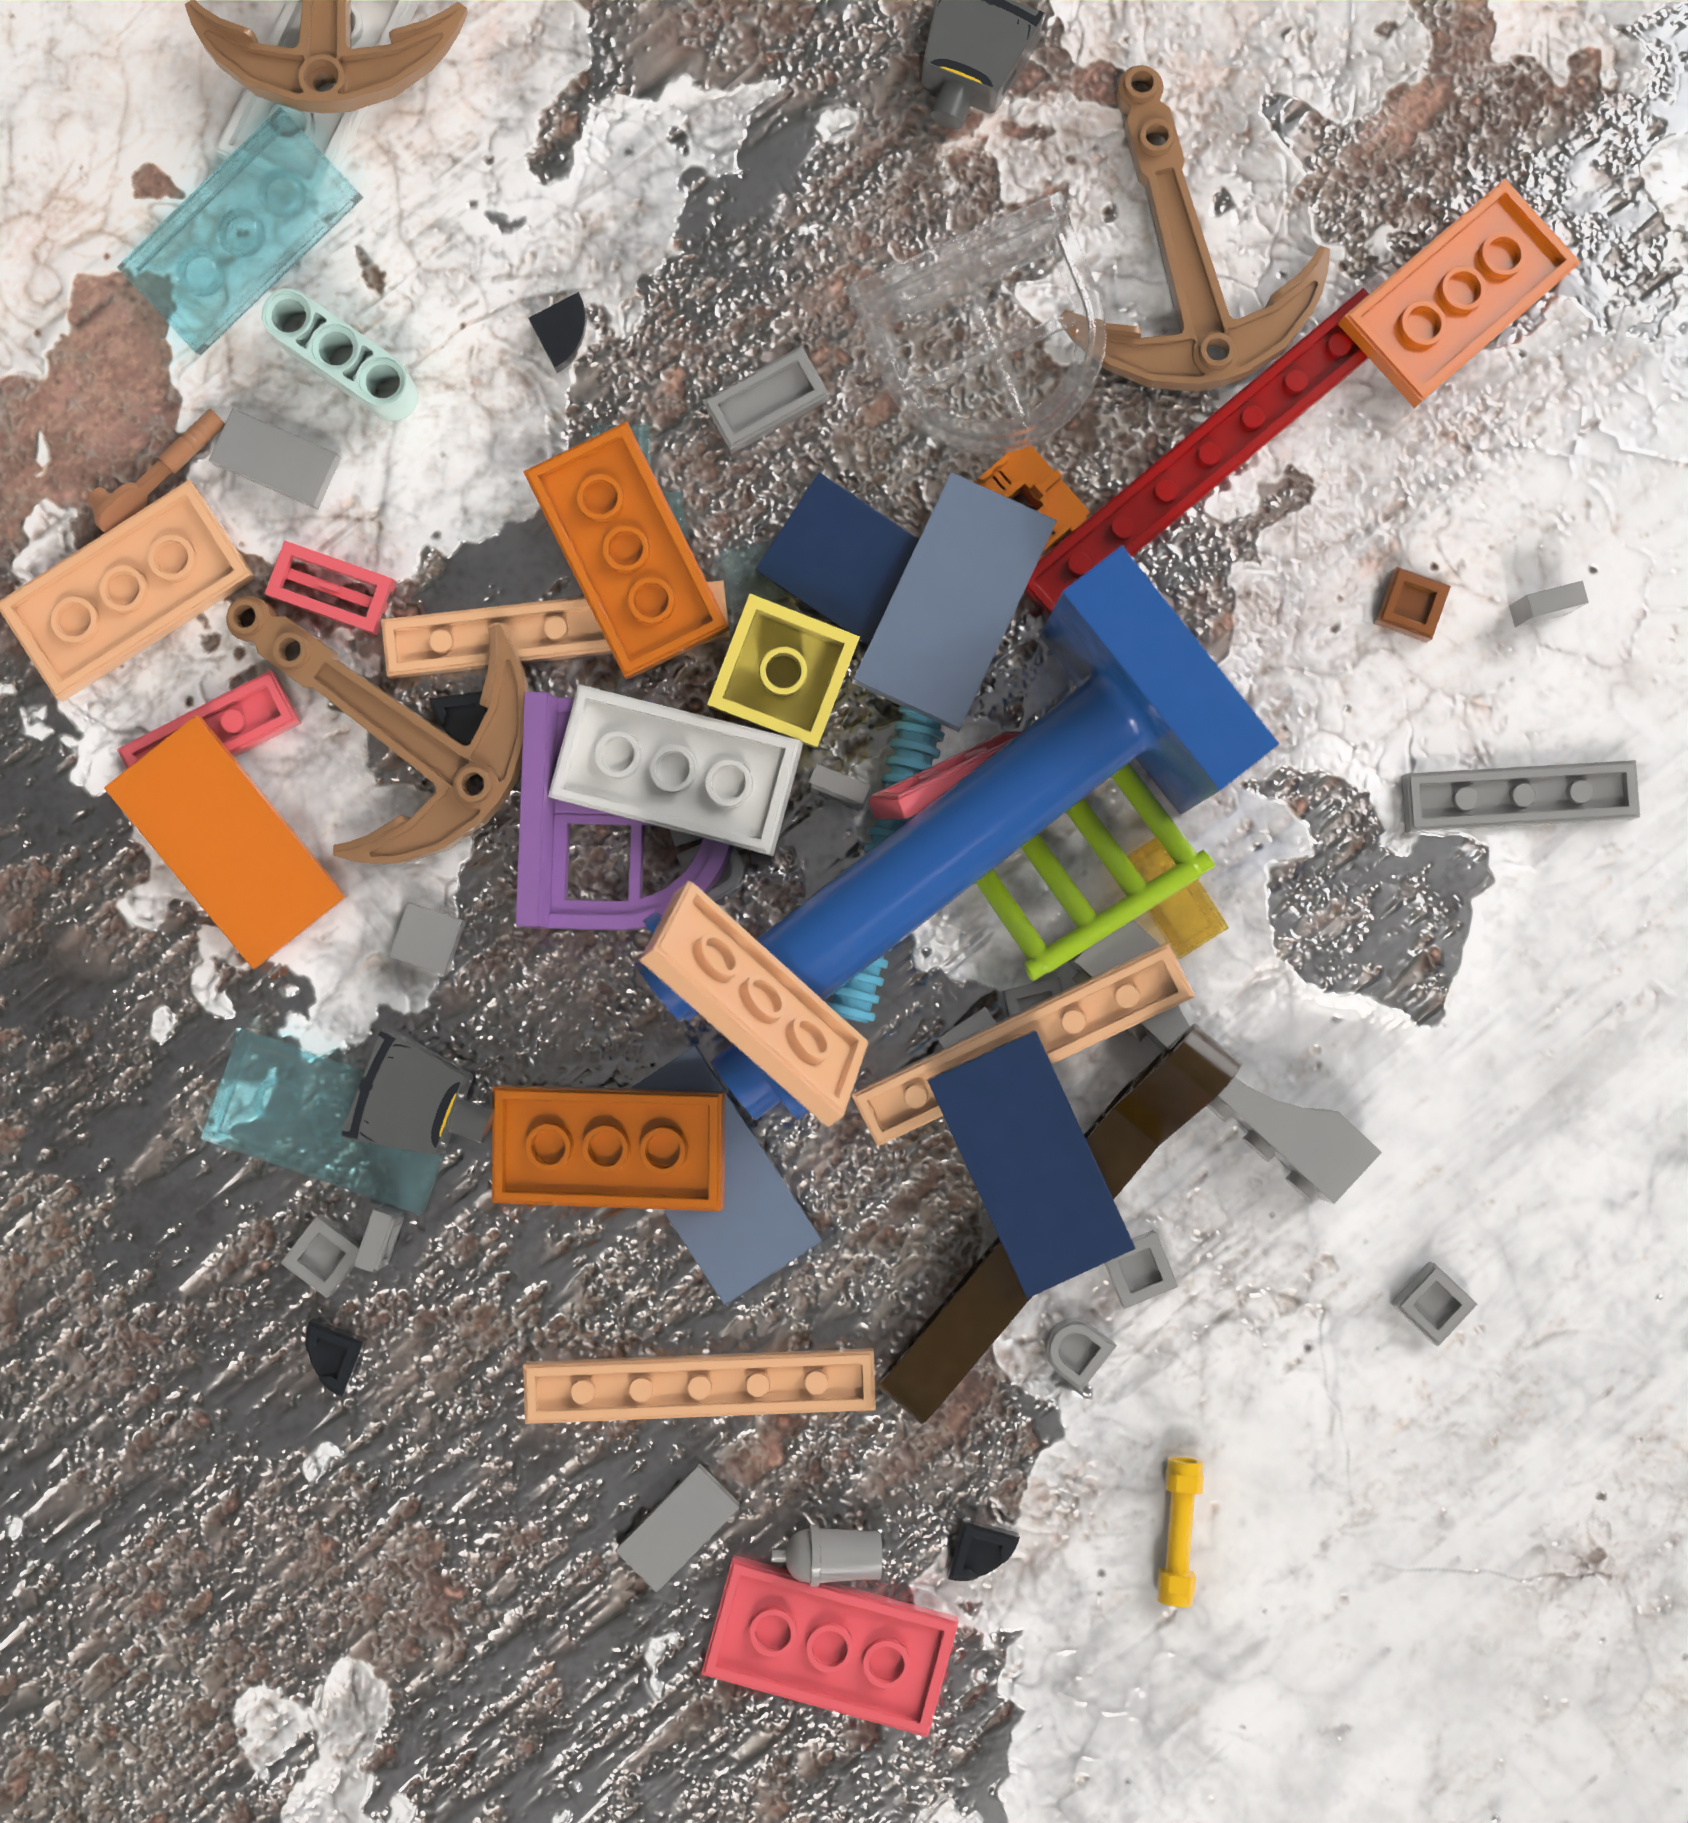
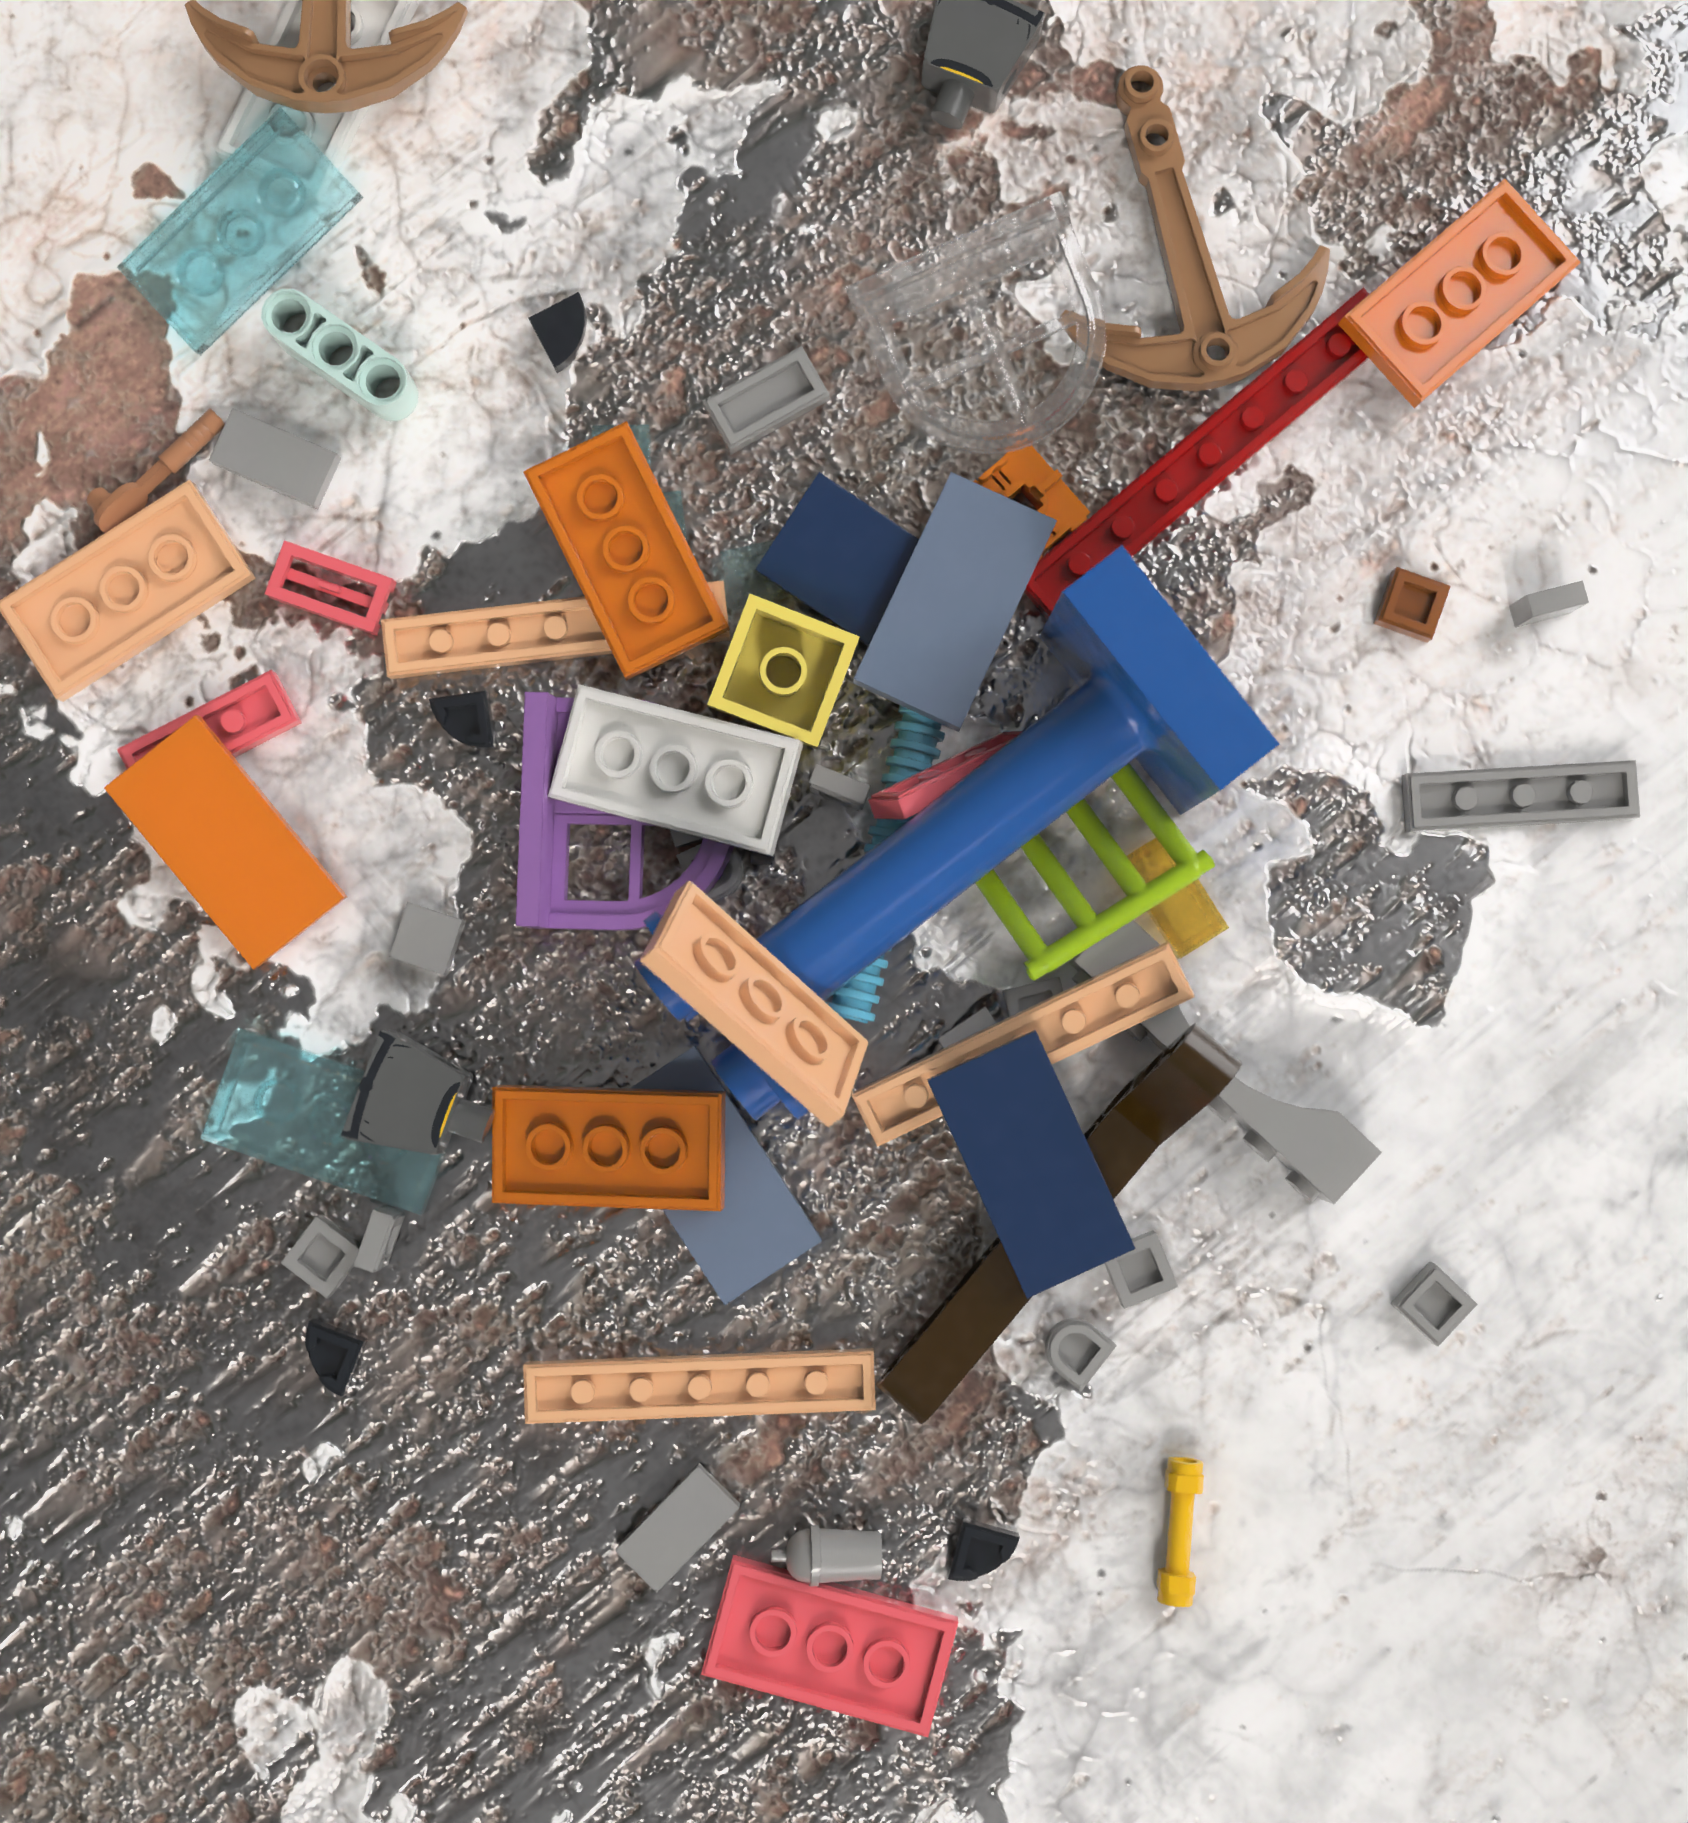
(443, 760): medium nougat piece -> none

